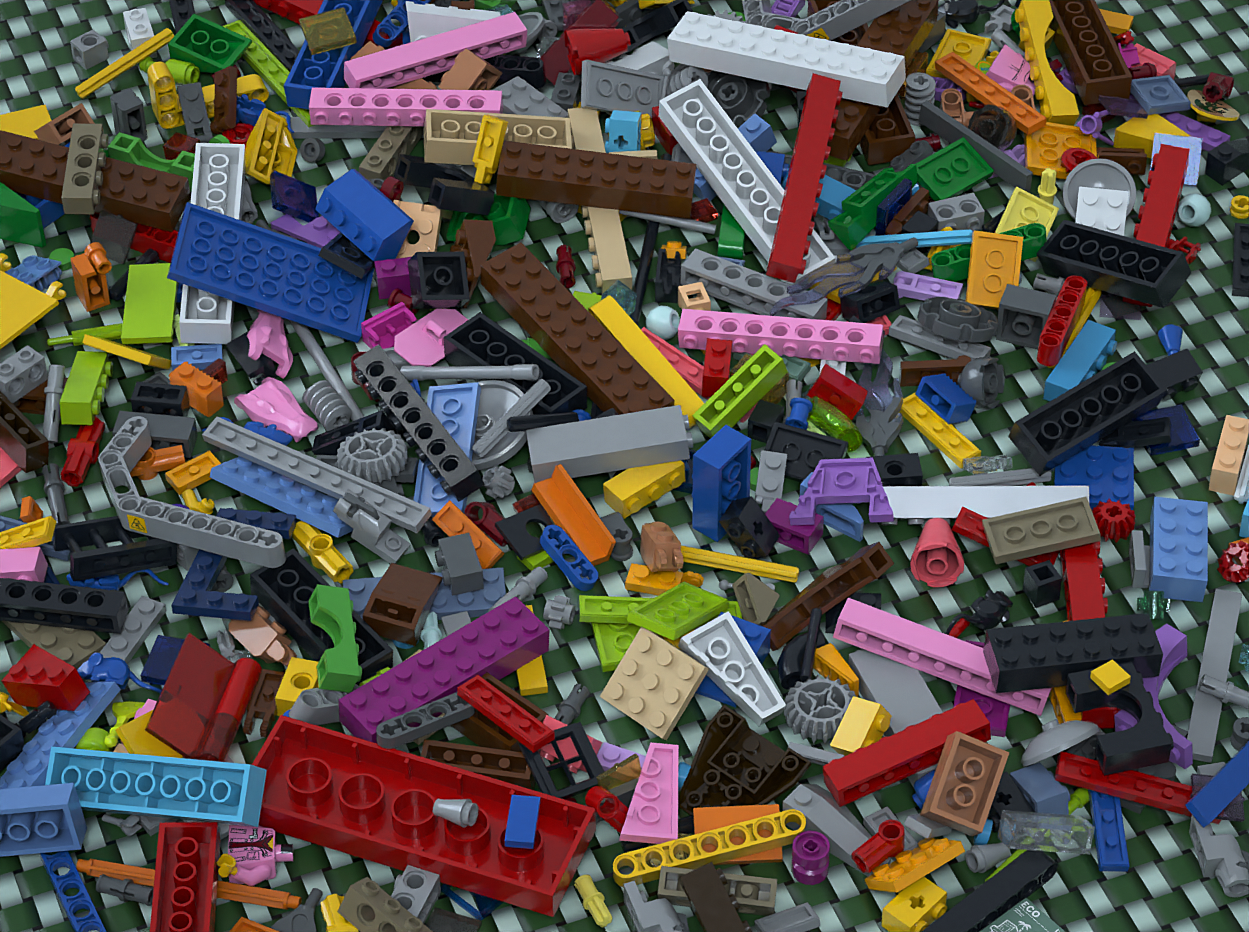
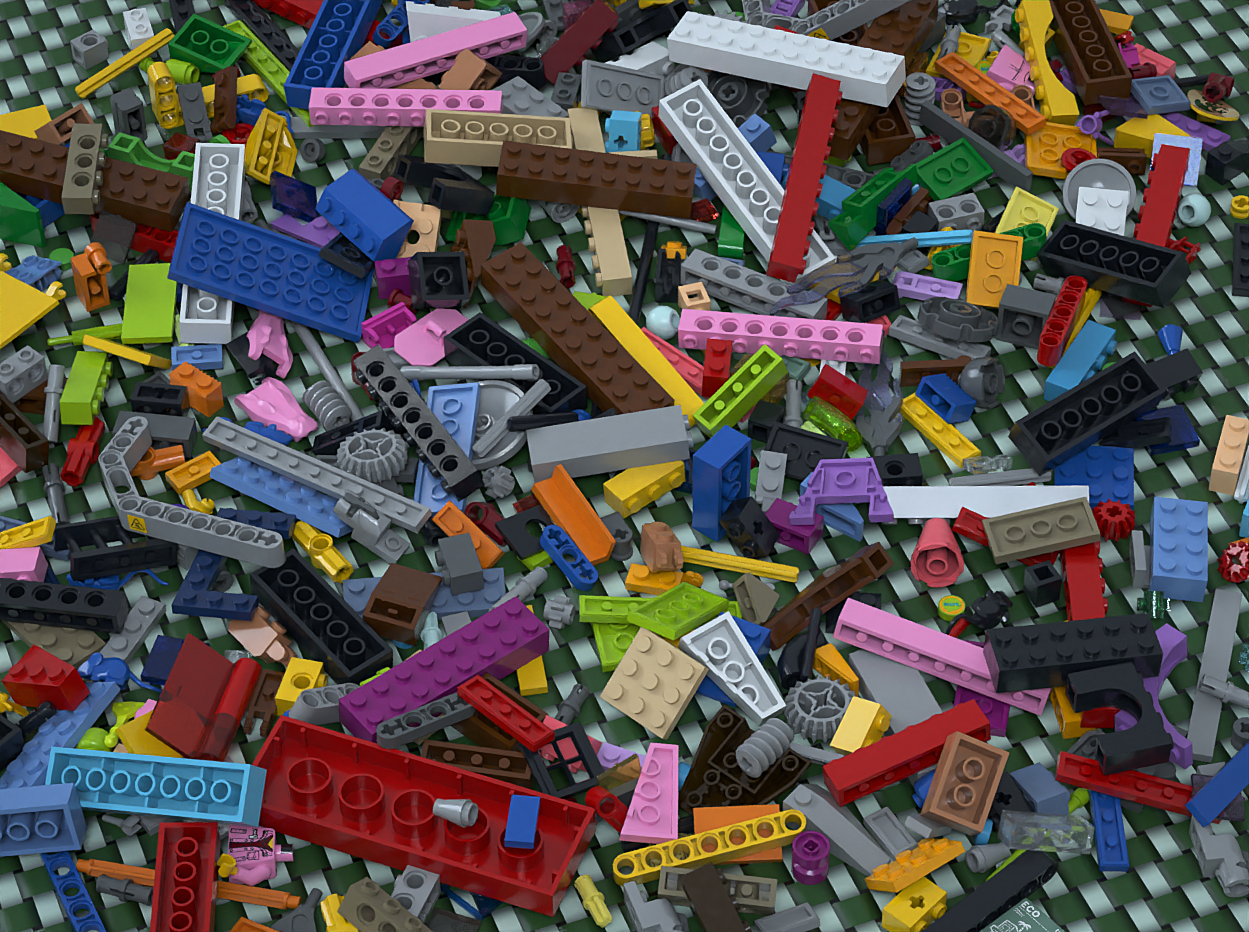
(30, 510): orange tile -> none
(217, 370): clear red tile -> none
(225, 643): light grey axle -> none
(327, 31): clear yellow tile -> none
(332, 611): bright green arch -> none
(489, 147): yellow hinge -> none
(594, 45): red cone -> none
(623, 295): clear light blue brick -> none
(666, 73): light grey hinge -> none
(764, 747): none -> light grey piece
(799, 413): blue bush -> none
(880, 846): red piece -> none
(950, 41): none -> light grey pin
(950, 606): none -> lime tile
(1047, 187): light yellow axle -> none
(1057, 738): light grey dish -> none
(1110, 677): yellow tile -> none

